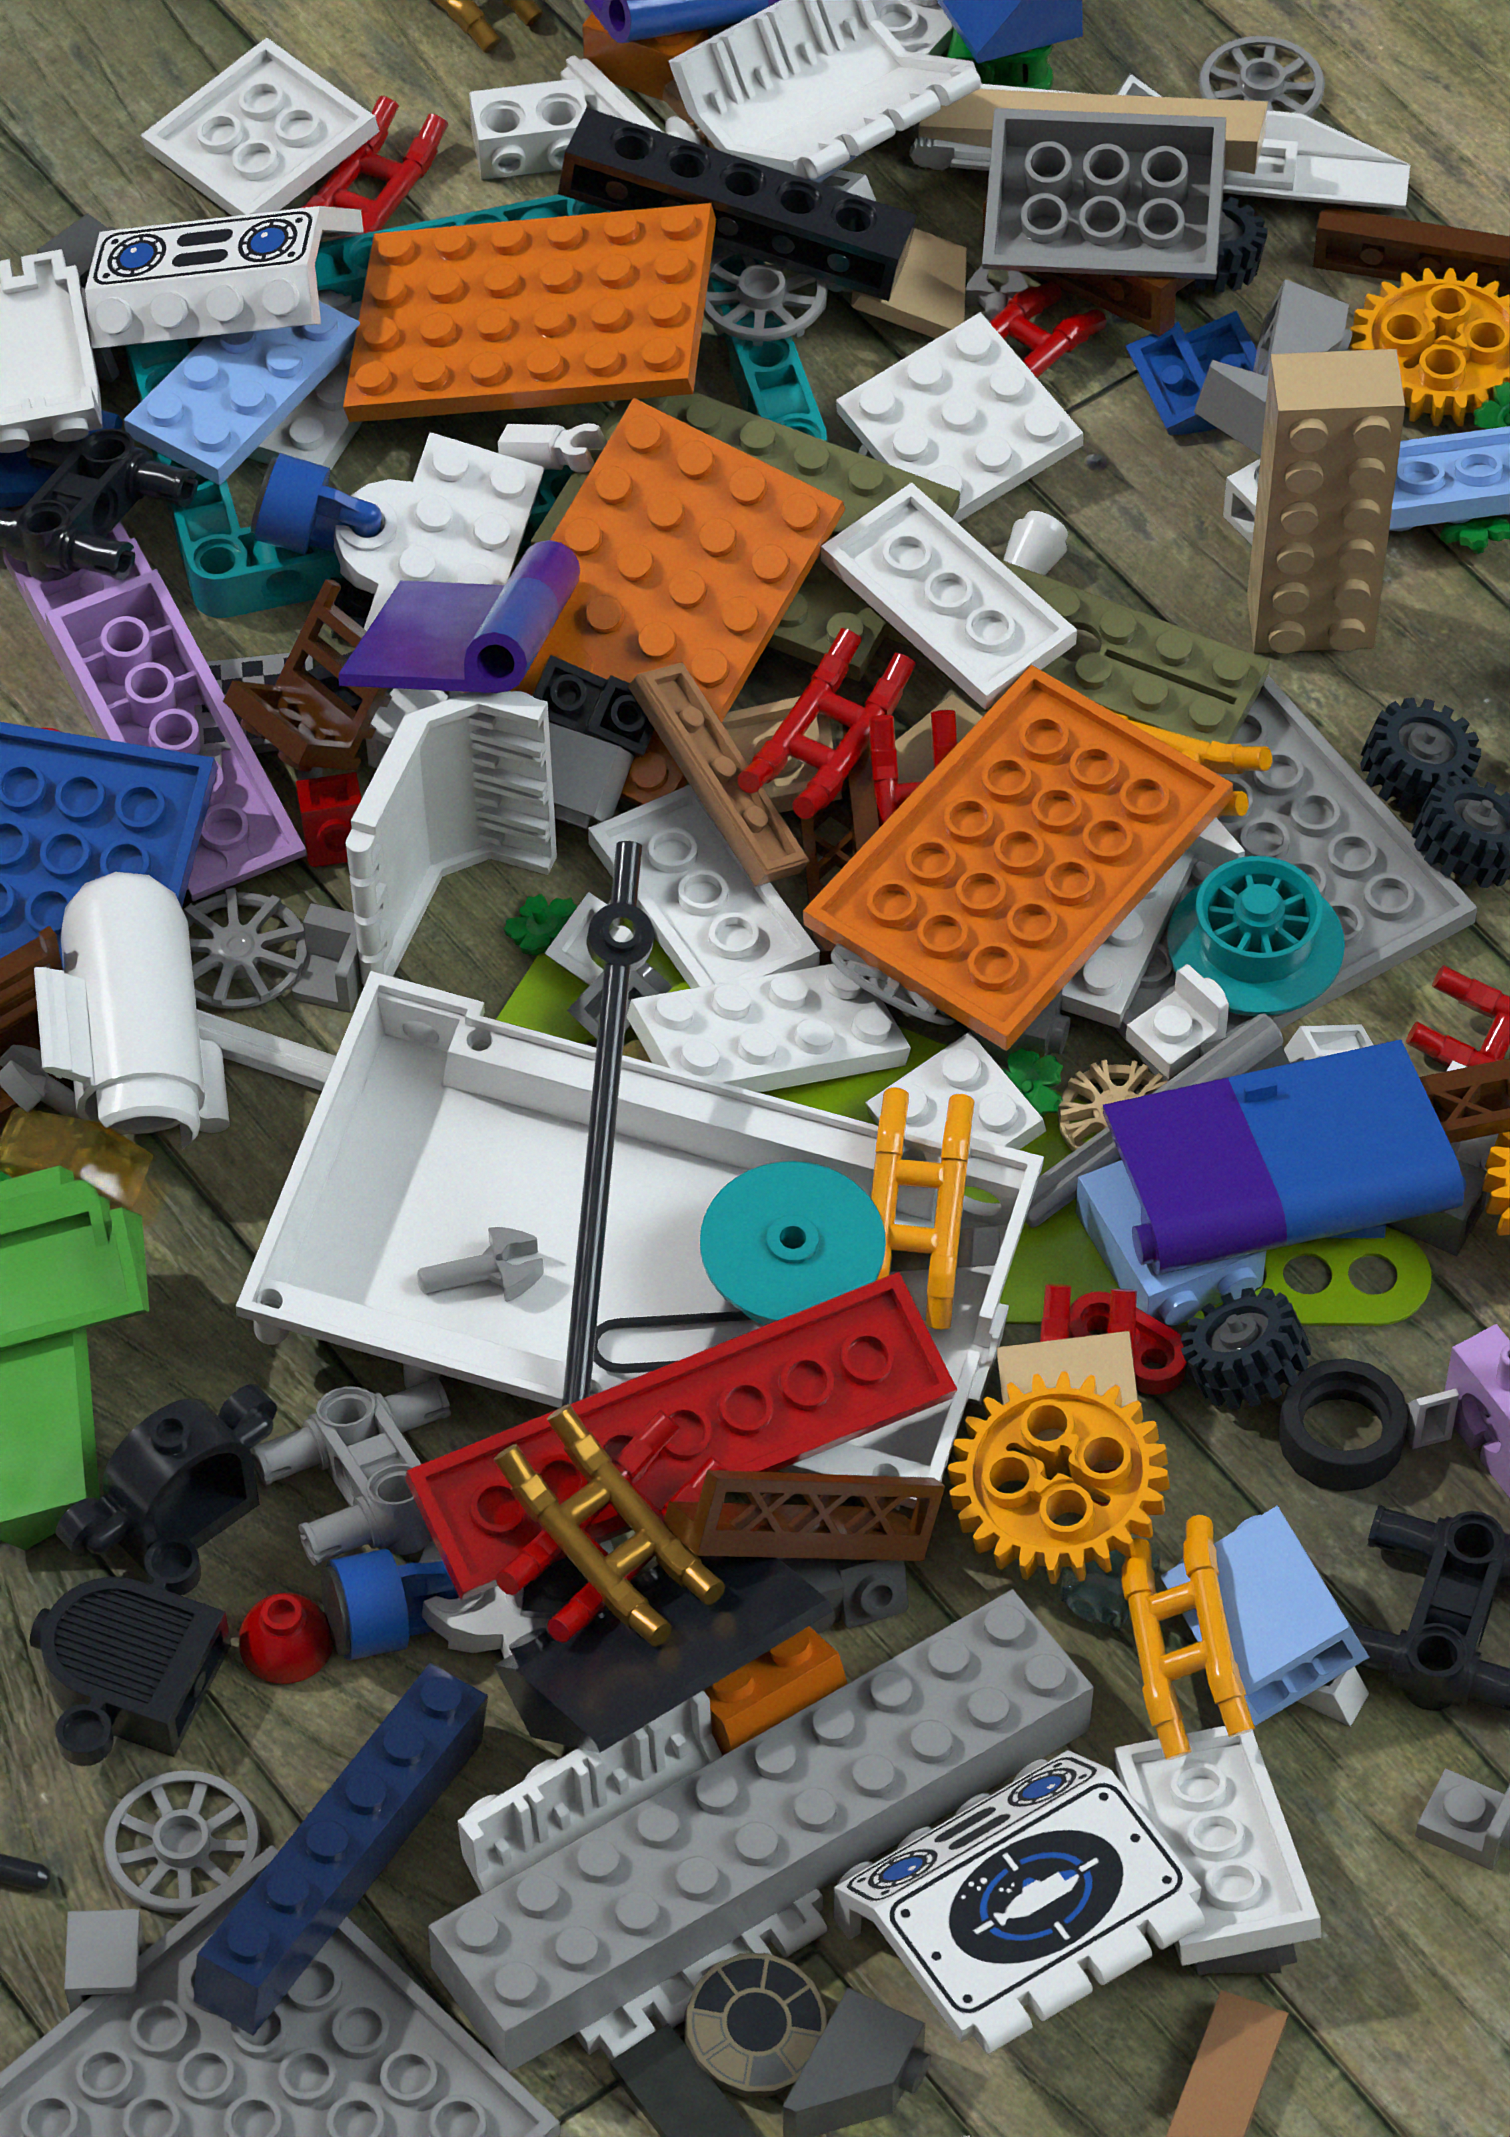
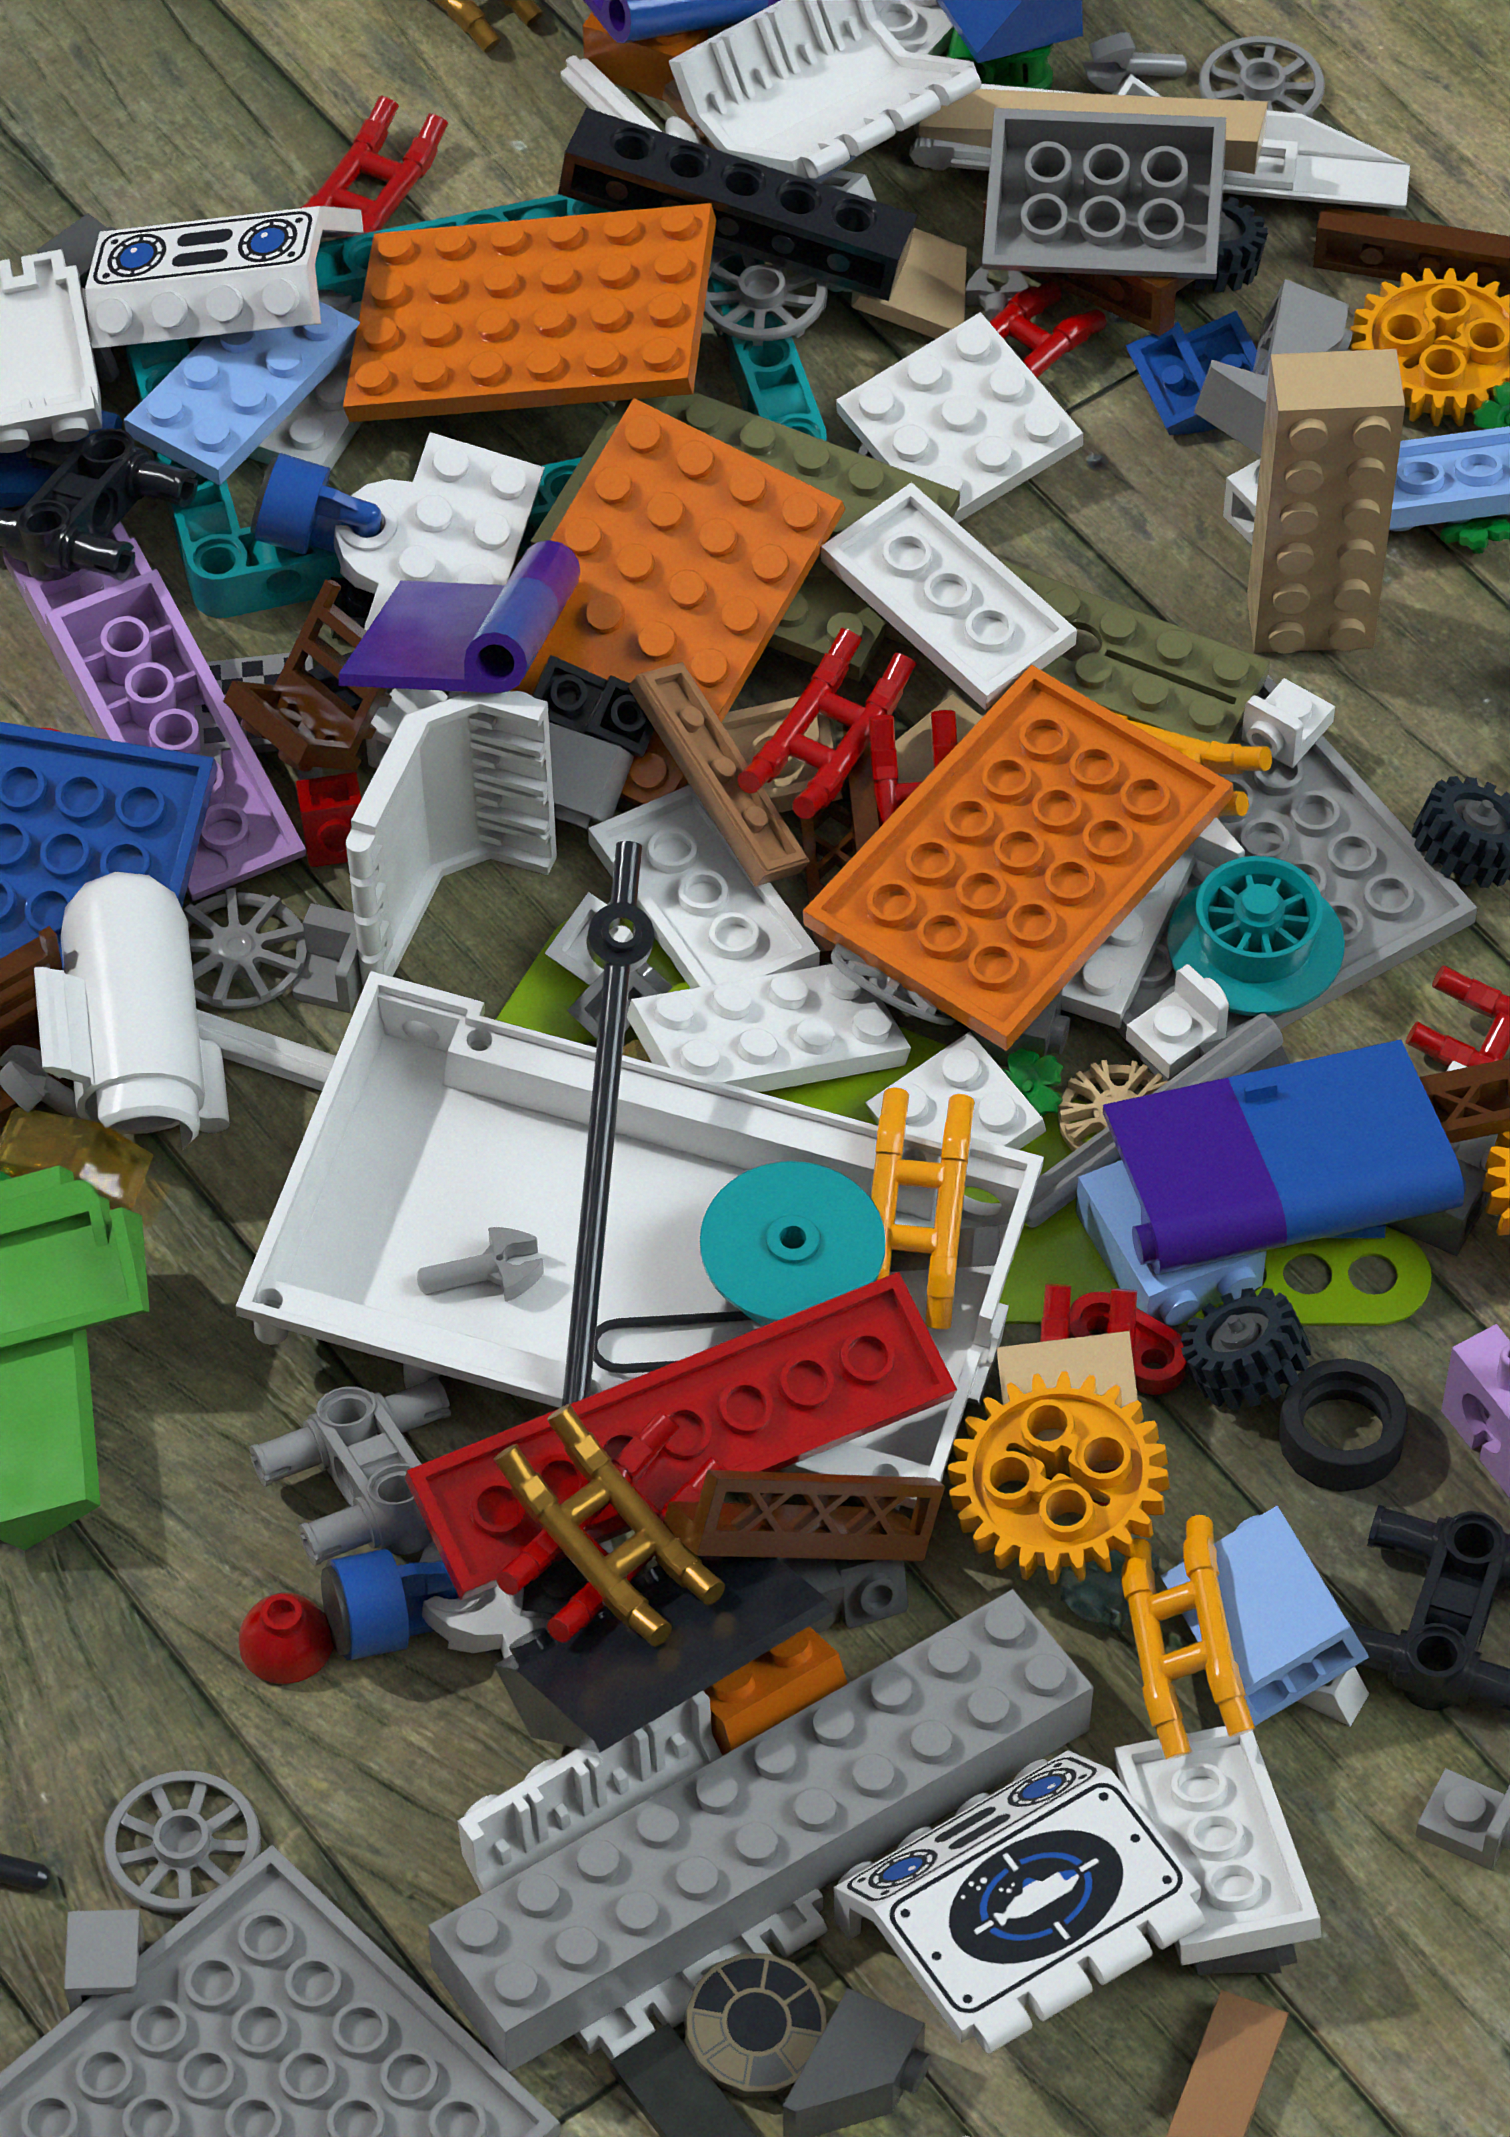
(131, 1656): black piece -> none
(175, 1477): black piece -> none
(260, 132): white plate -> none
(339, 1849): dark blue brick -> none
(525, 126): white brick -> none
(539, 923): green plant -> none
(552, 445): white bar -> none
(1037, 542): white cone -> none
(1120, 60): none -> light grey bar
(1286, 721): none -> white bracket
(1325, 1040): white piece -> none
(1416, 749): black wheel -> none
(1431, 1418): white piece -> none

